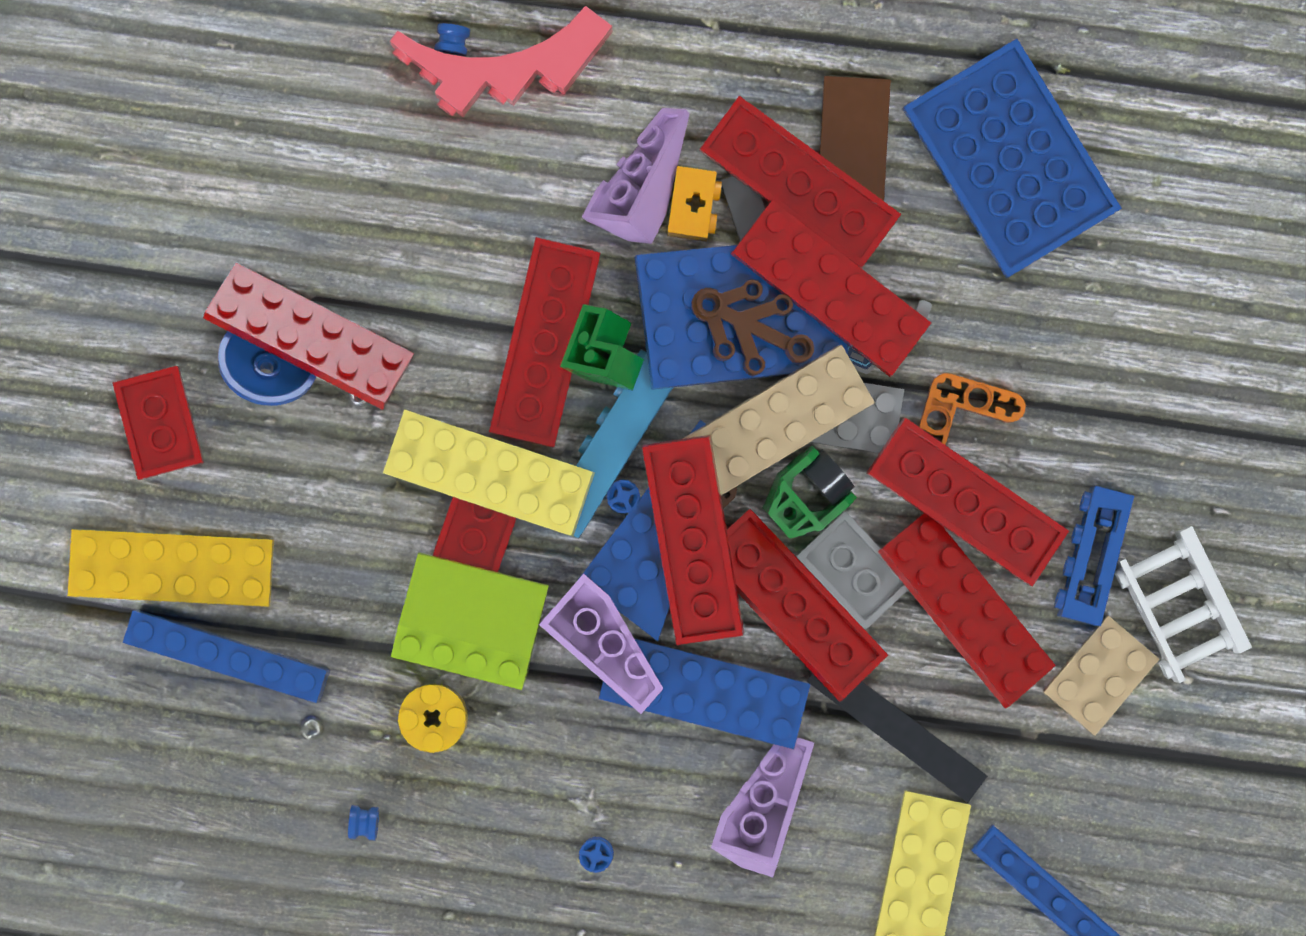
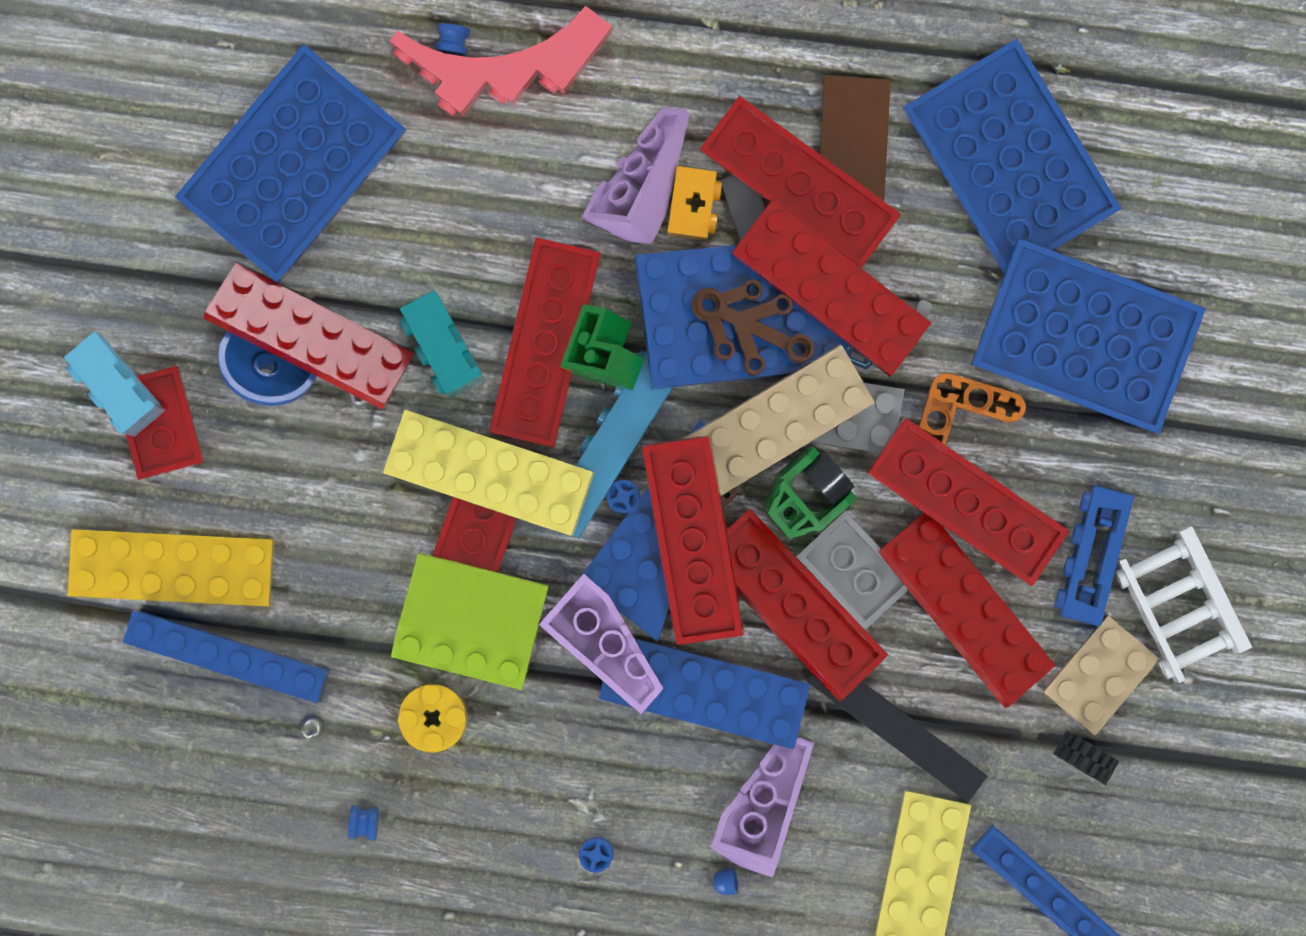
(113, 385): none -> medium azure wedge
(291, 163): none -> blue plate
(440, 345): none -> teal wedge
(726, 881): none -> blue hinge
(1086, 757): none -> black tyre
(1088, 336): none -> blue plate

